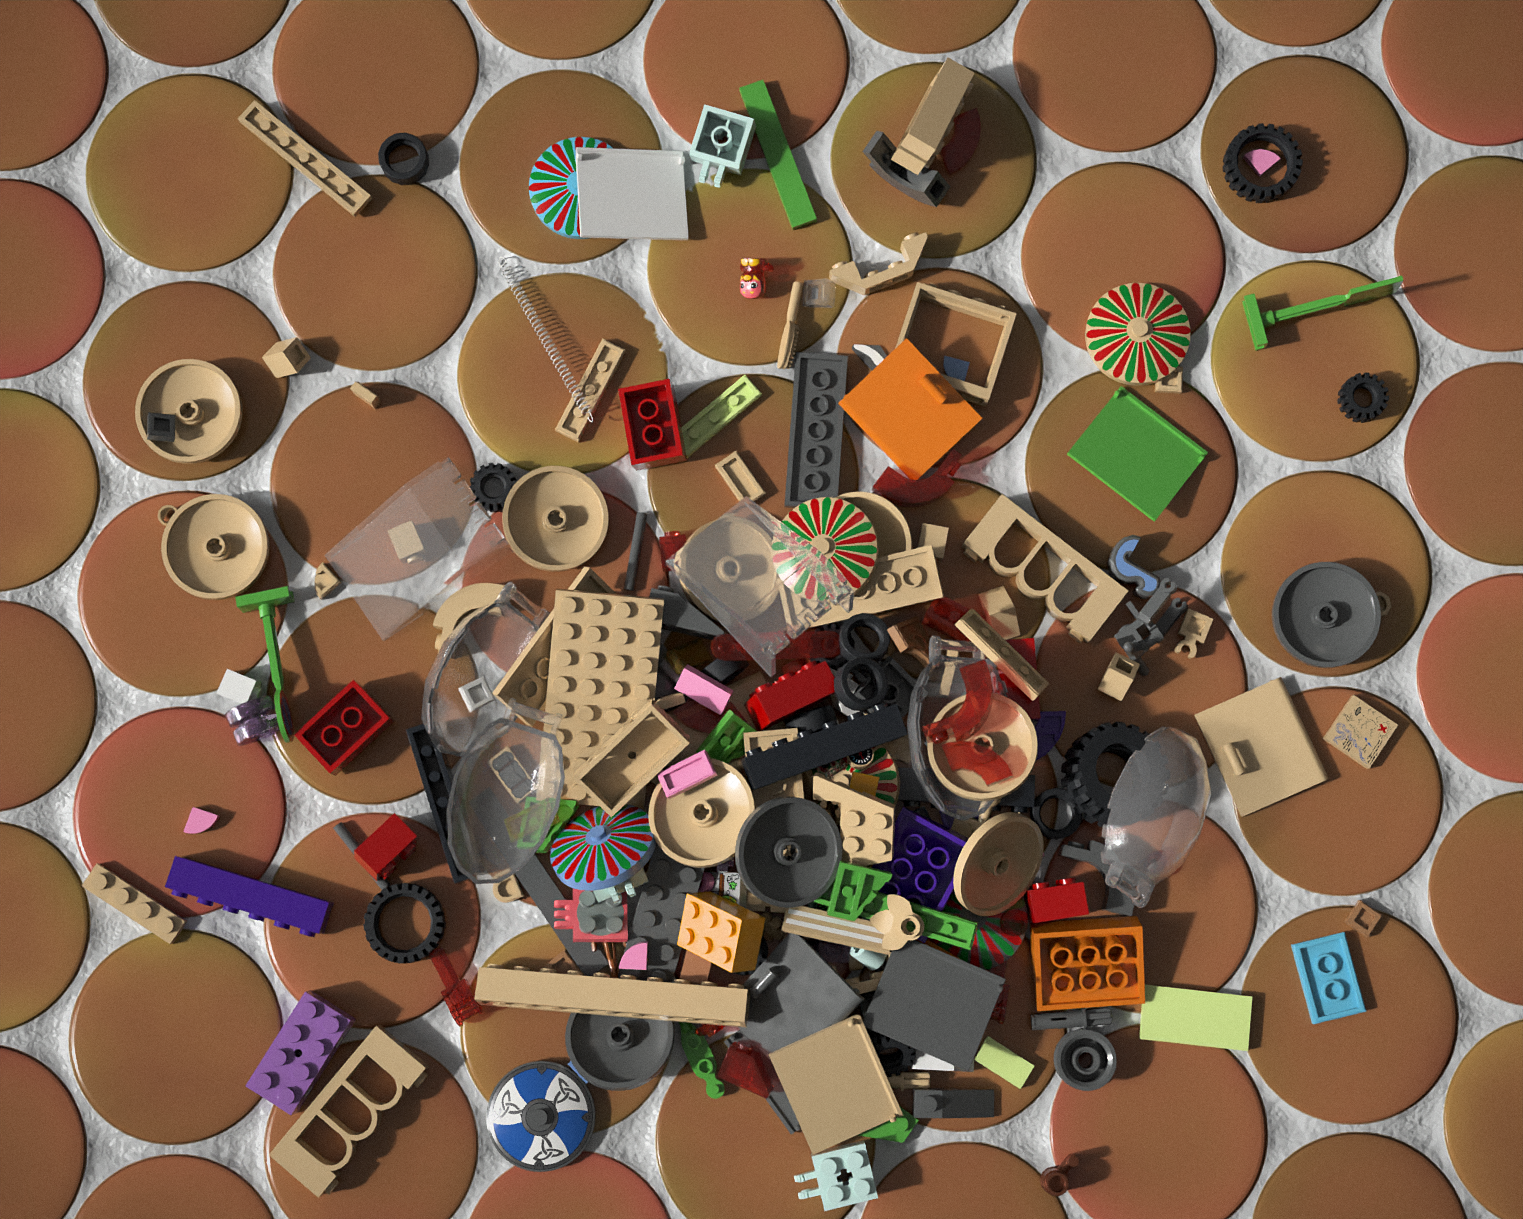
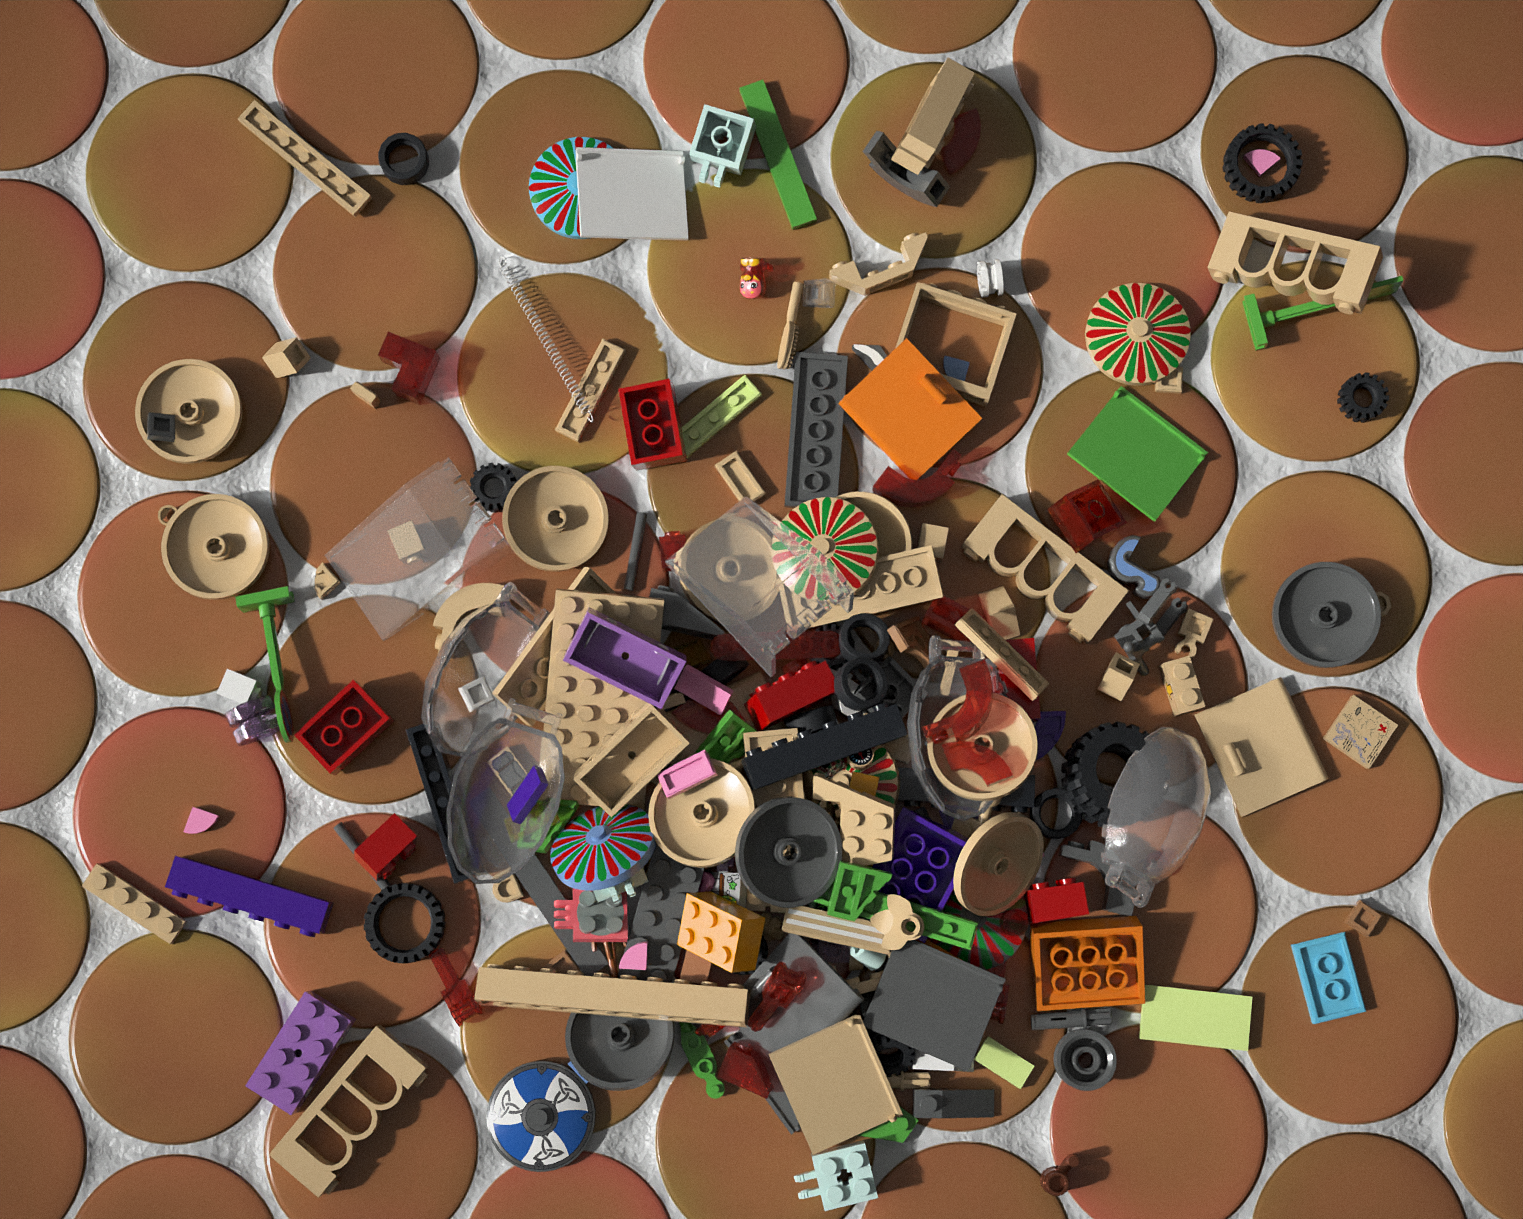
(415, 363): none -> clear red brick
(527, 794): none -> dark purple tile
(645, 674): none -> medium lavender piece
(778, 990): none -> clear red connector
(989, 278): none -> white wheel
(1087, 516): none -> clear red brick
(1181, 686): none -> tan brick
(1348, 294): none -> tan fence

